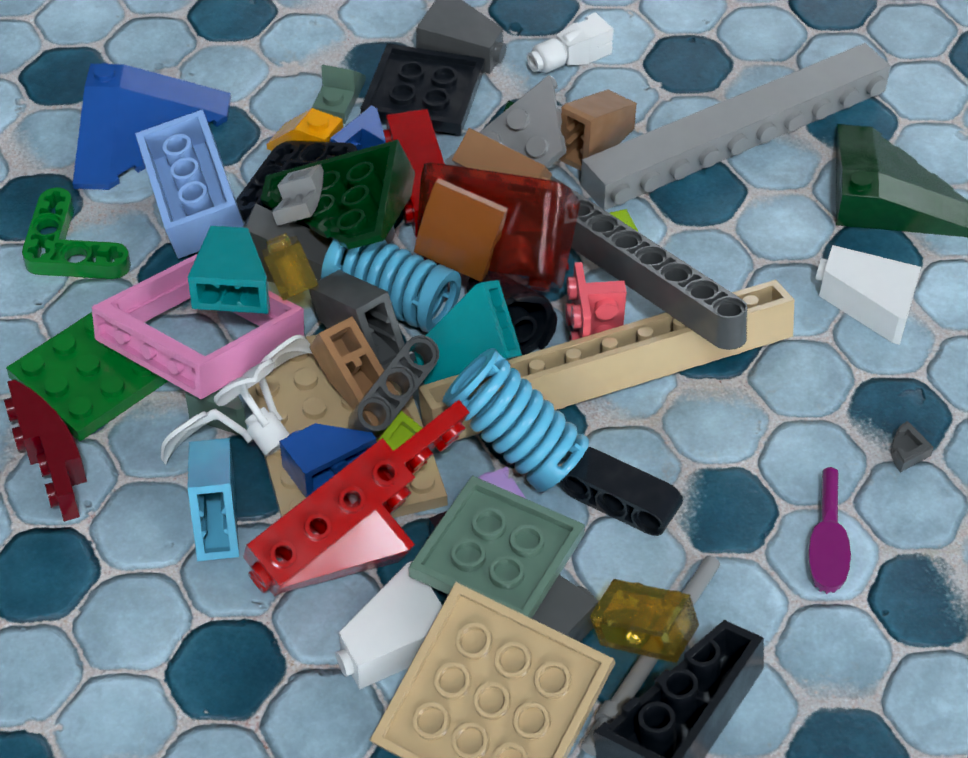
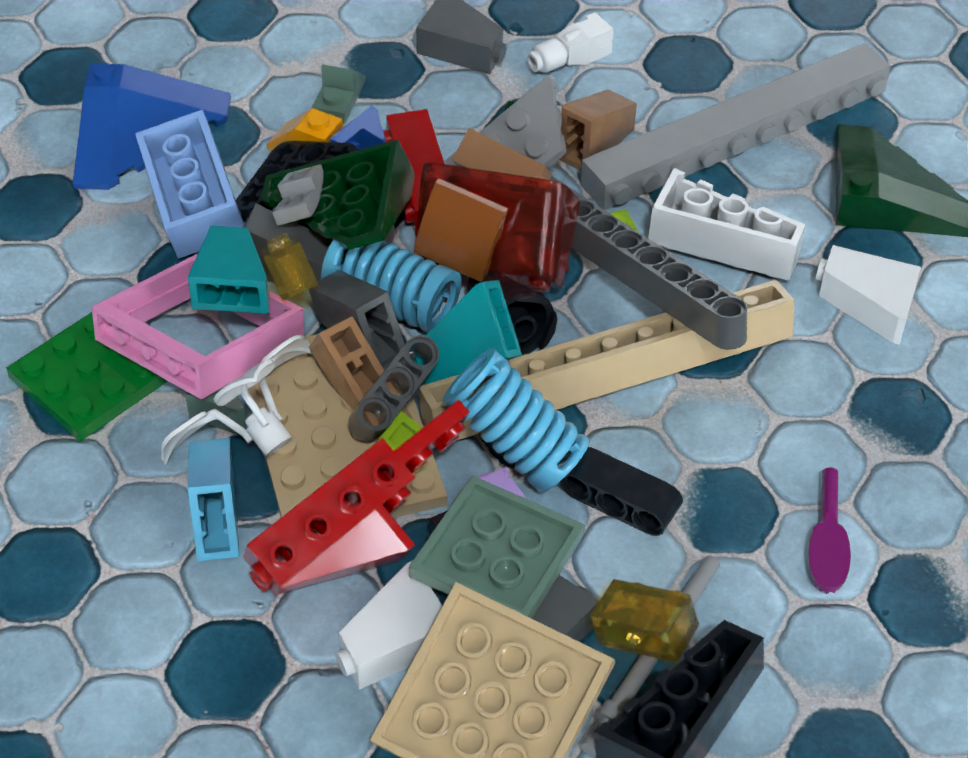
(47, 443): dark red slope -> none
(59, 249): green beam -> none
(320, 453): blue slope -> none
(427, 80): black plate -> none
(593, 305): coral bracket -> none
(724, 228): none -> white wedge
(909, 447): dark grey tile -> none

